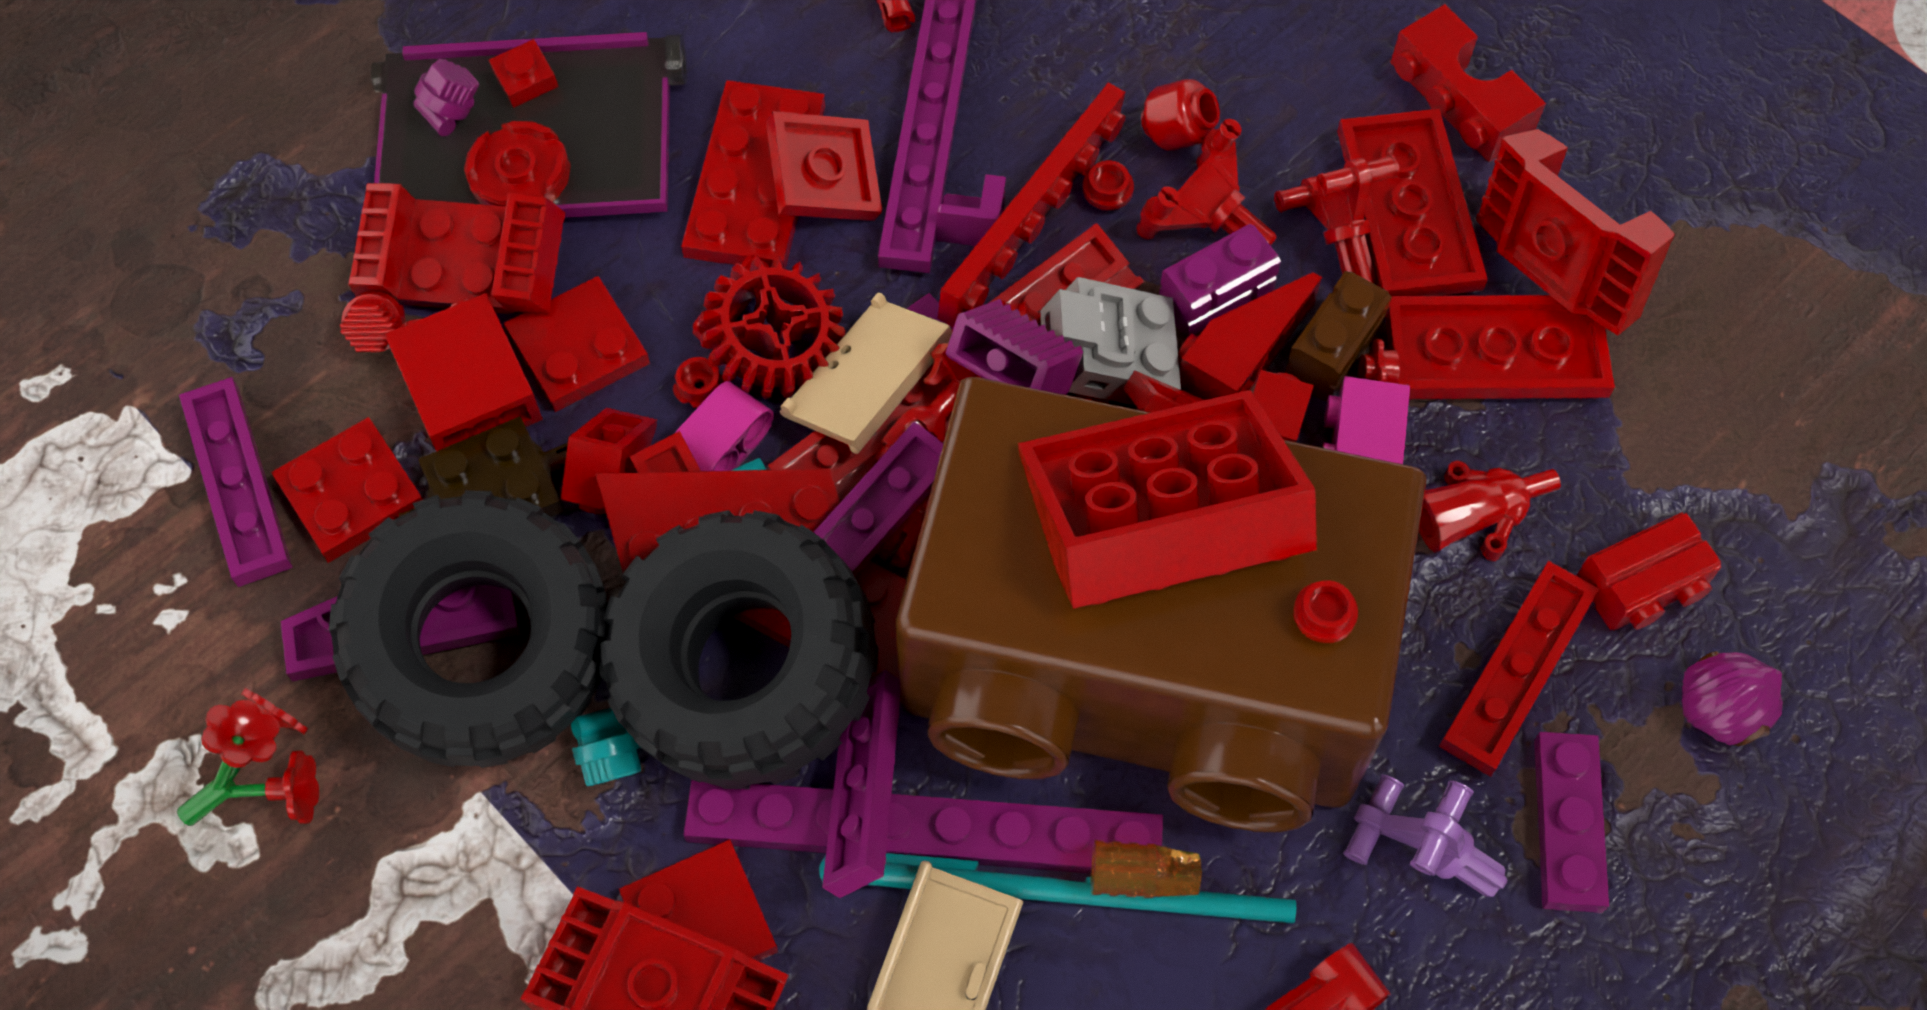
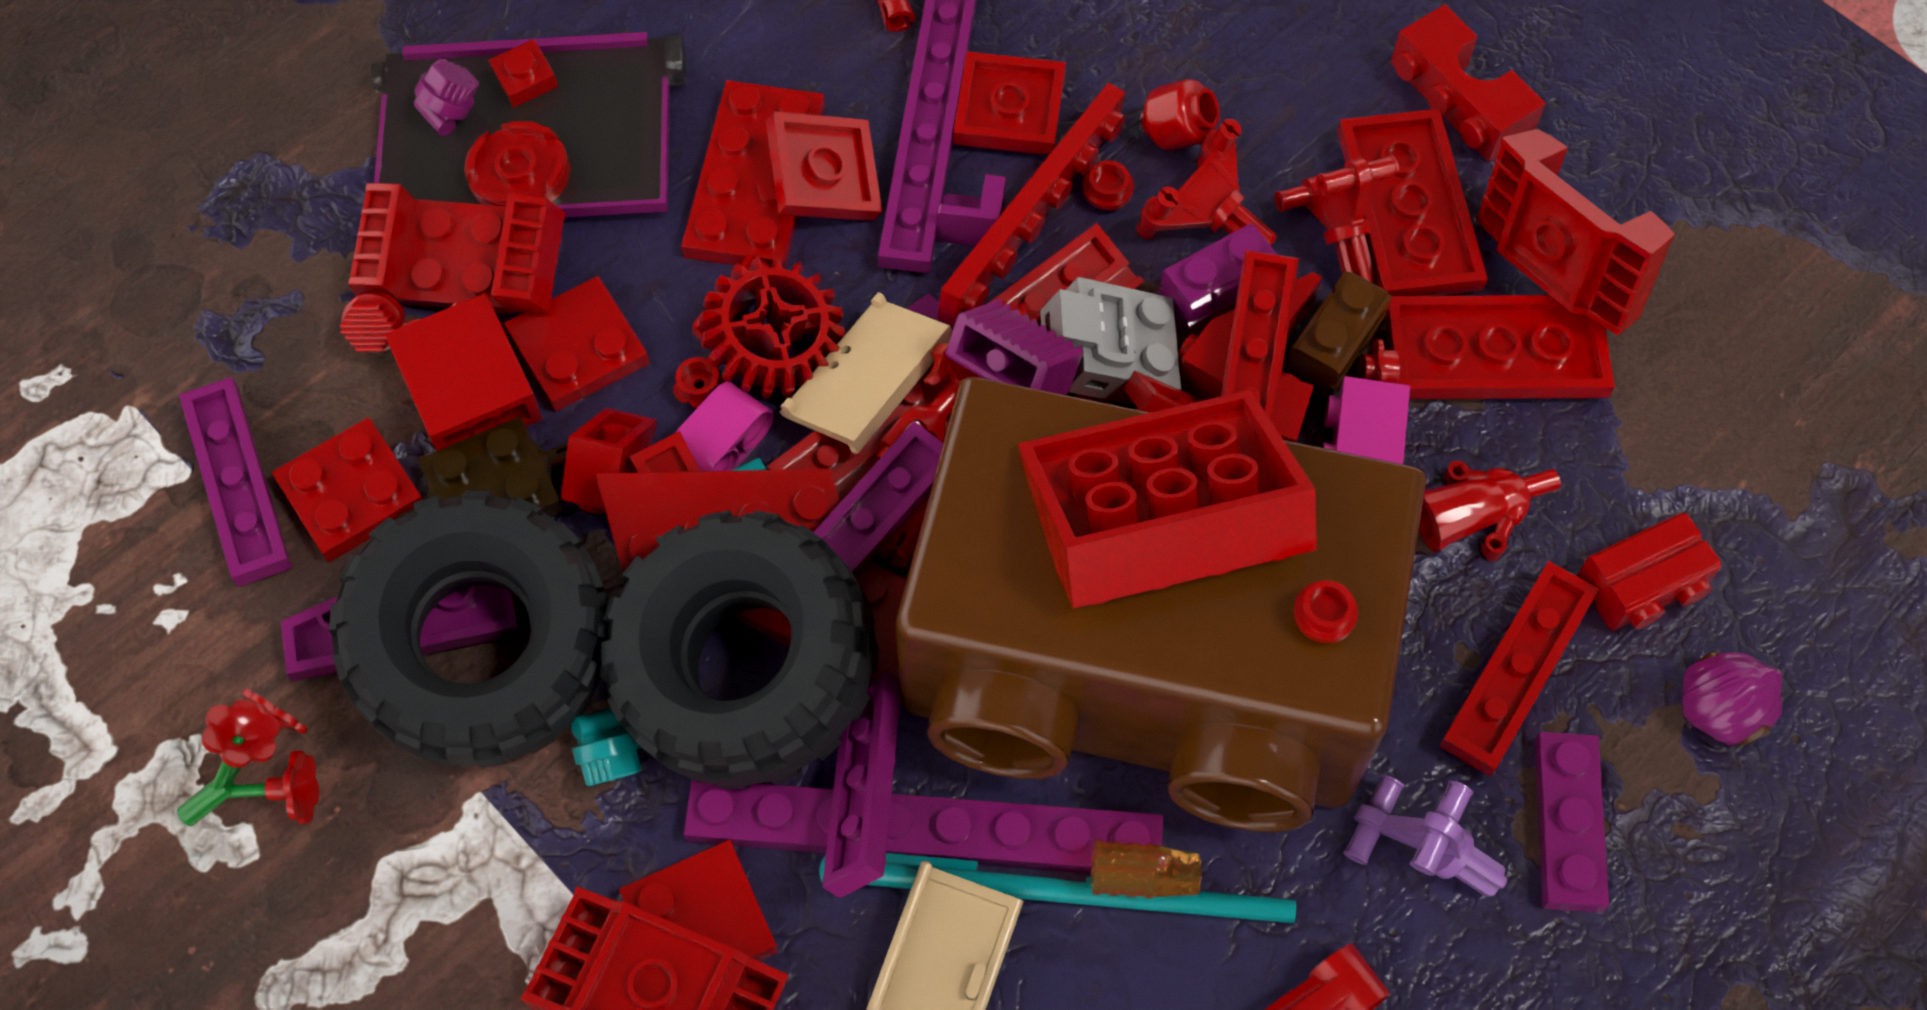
(1009, 103): none -> red plate
(1260, 327): none -> red tile

